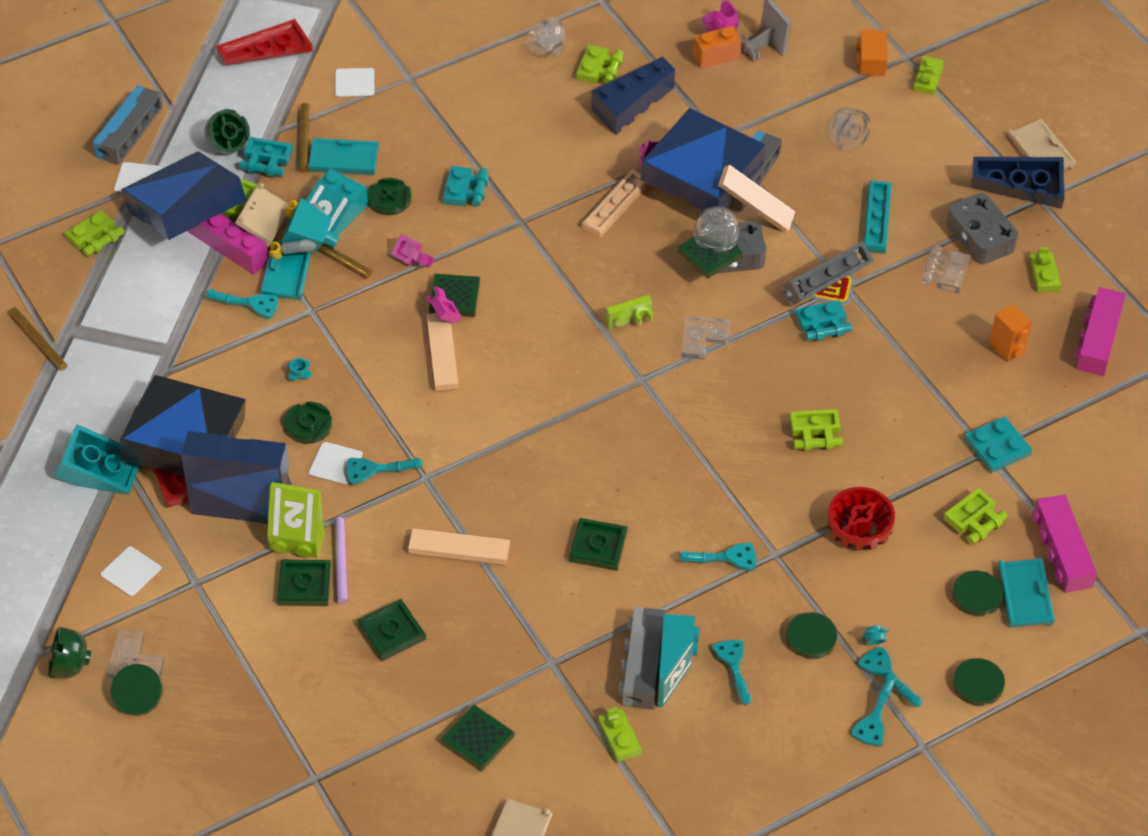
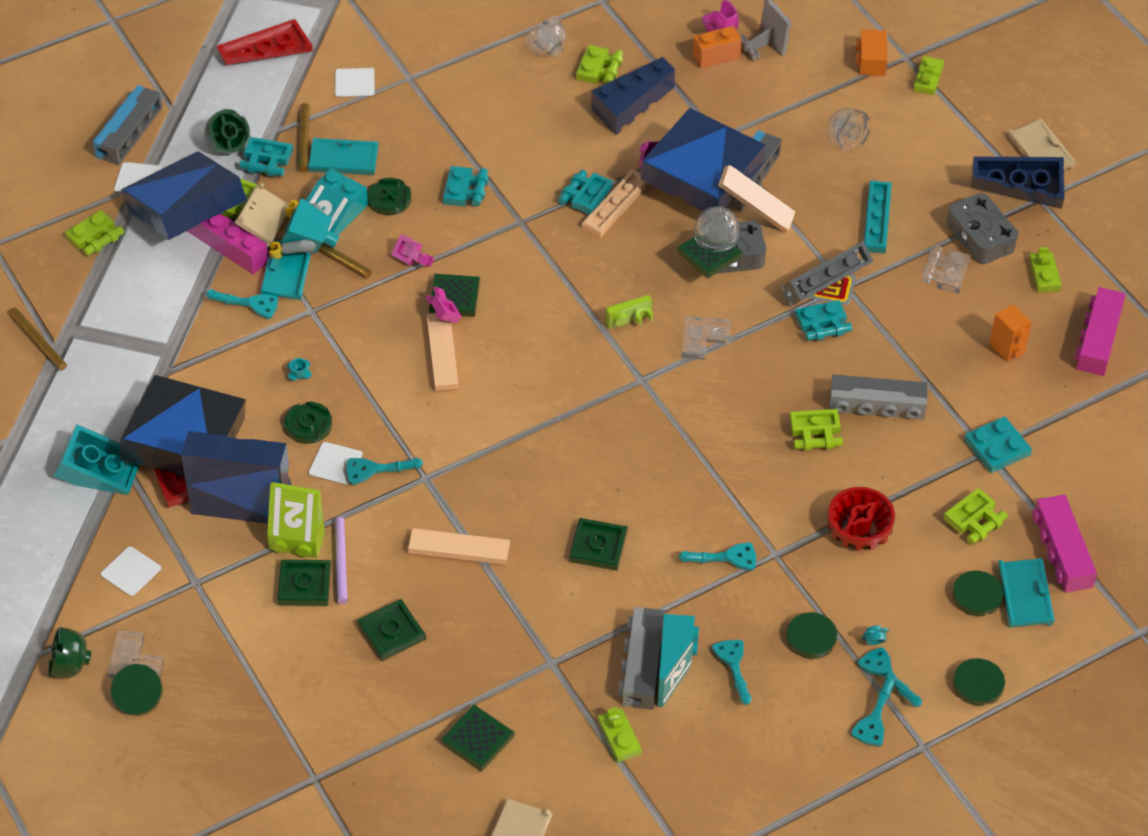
(590, 195): none -> teal plate
(878, 396): none -> light grey piece

